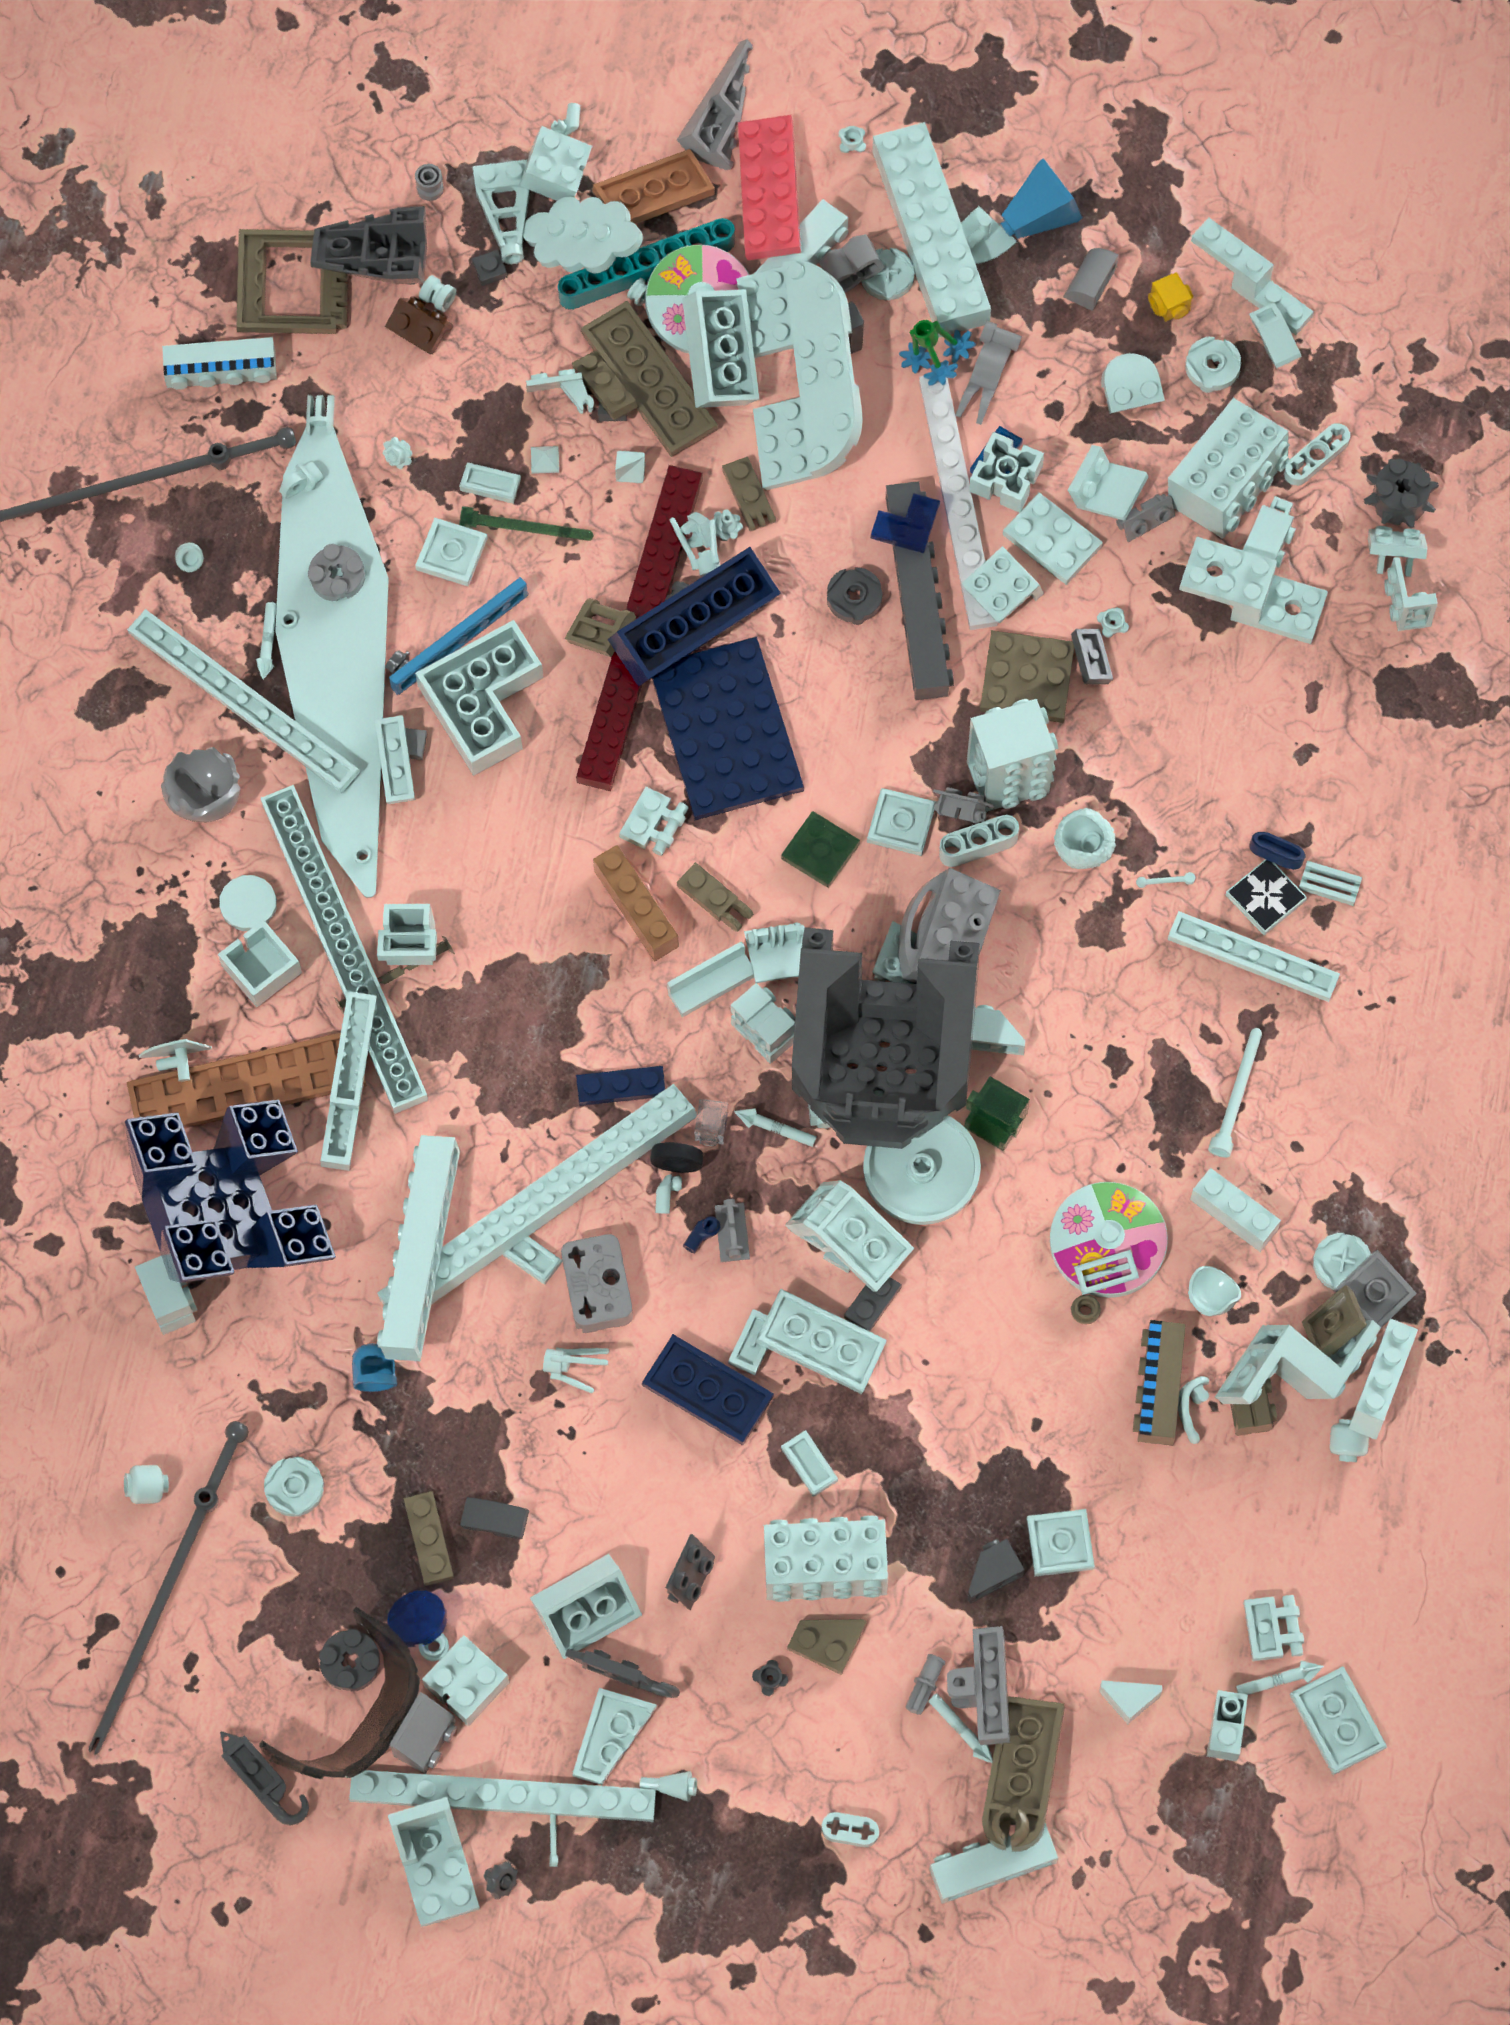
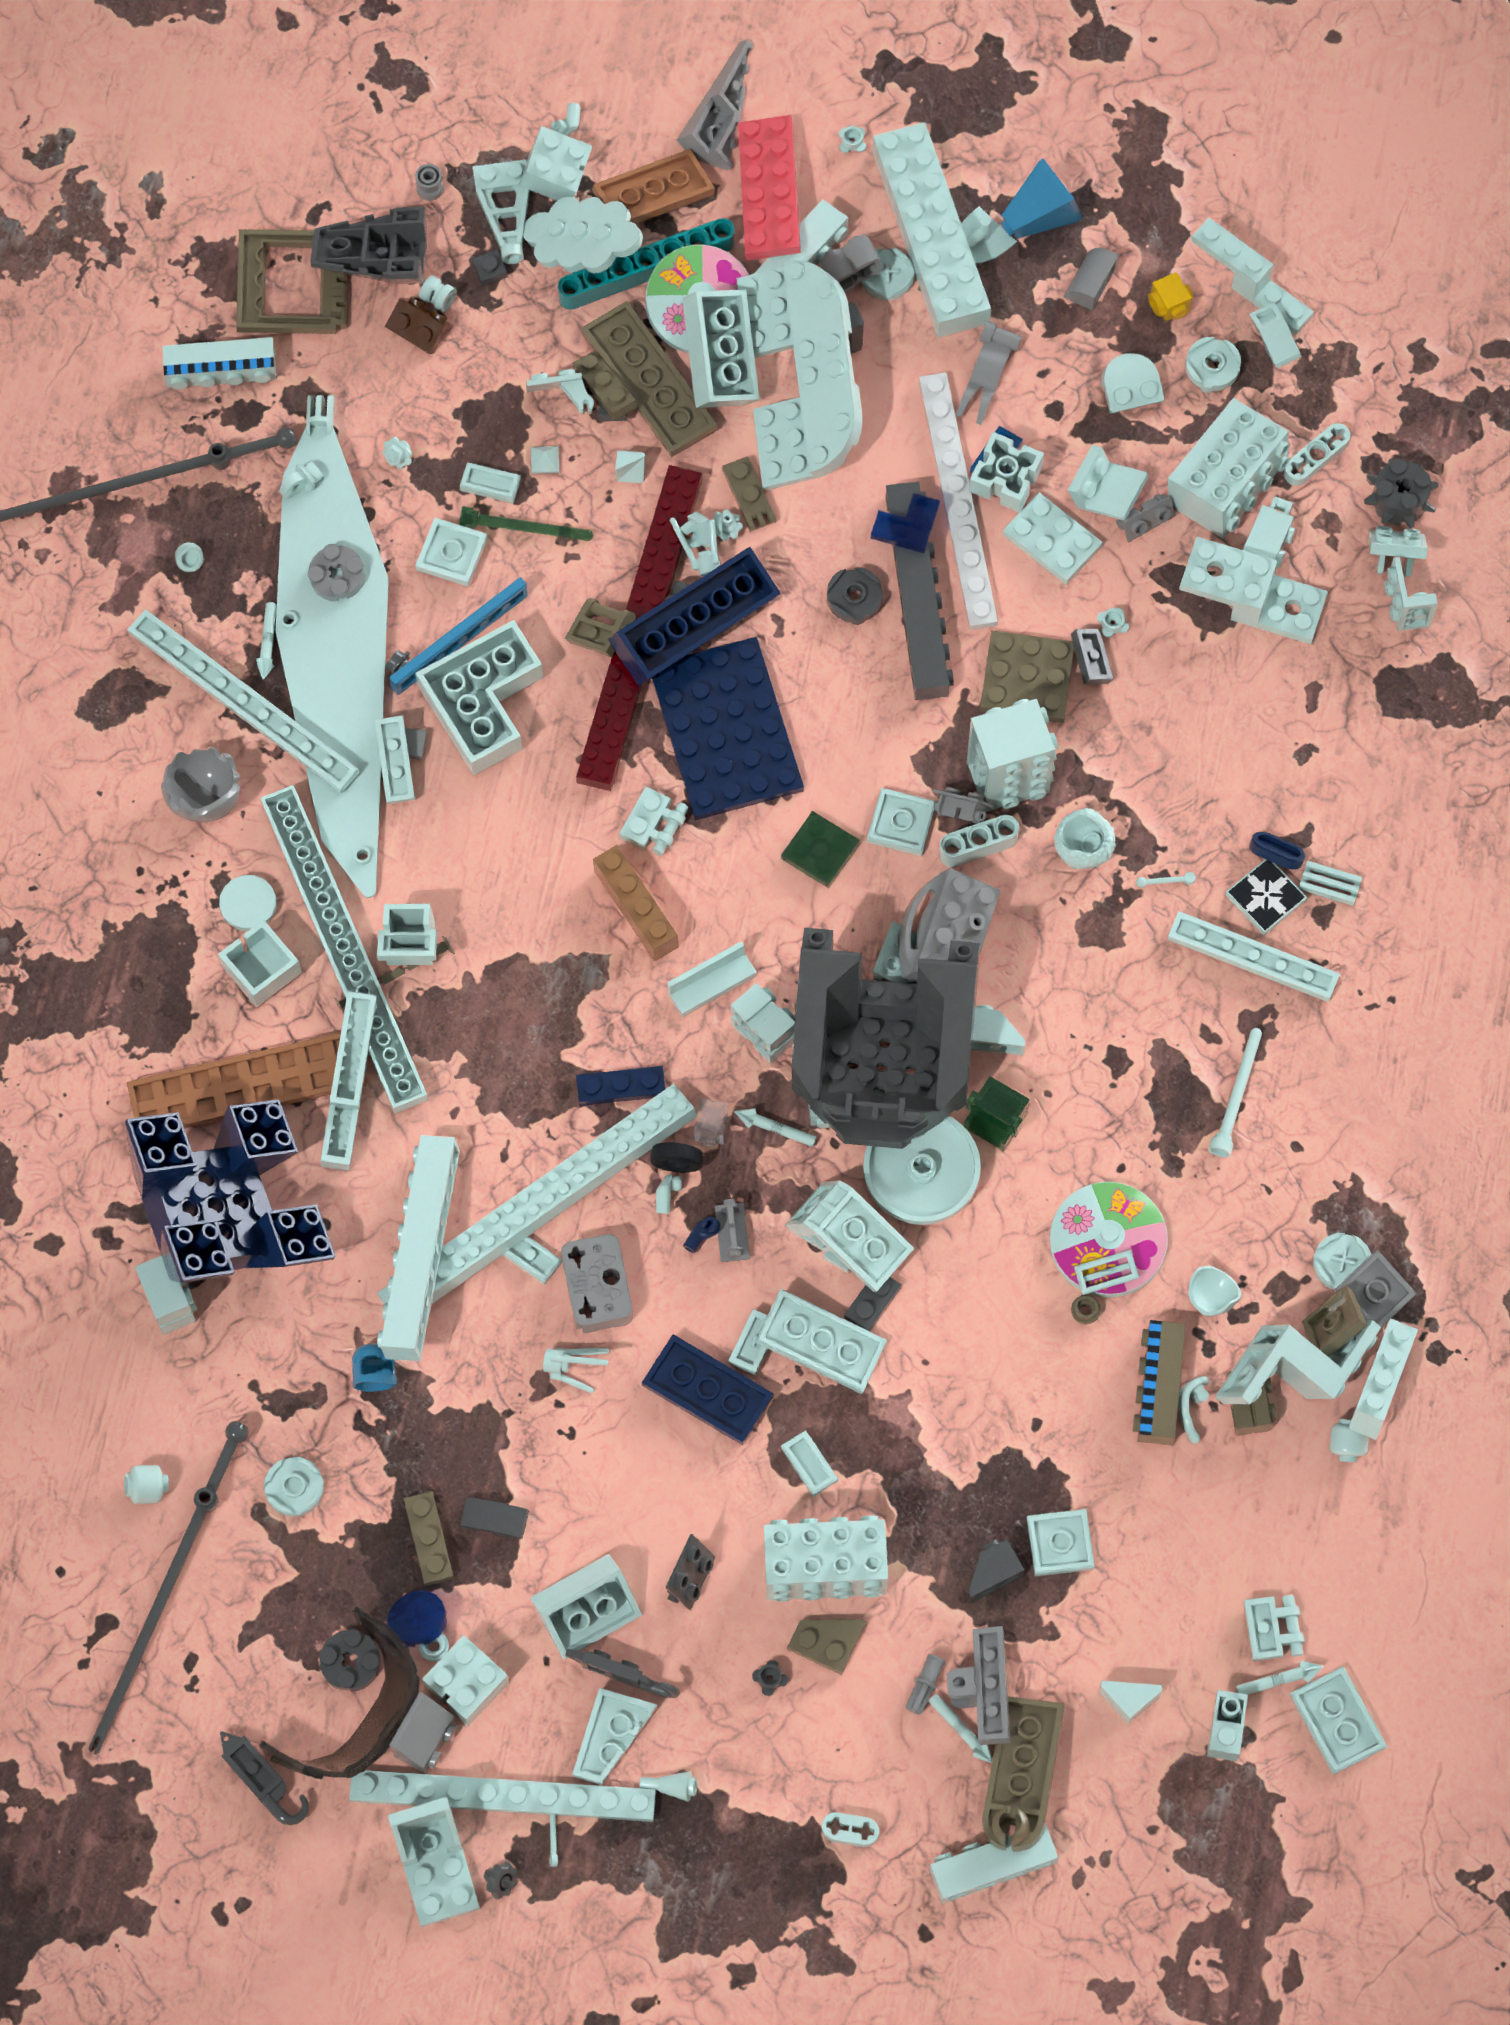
(180, 1061): light aqua shield -> none
(638, 292): light aqua bush -> none
(713, 896): dark tan hinge -> none
(775, 951): light aqua hinge -> none
(926, 335): dark azure plant -> none
(1002, 585): light aqua bracket -> none
(1235, 1209): light aqua brick -> none

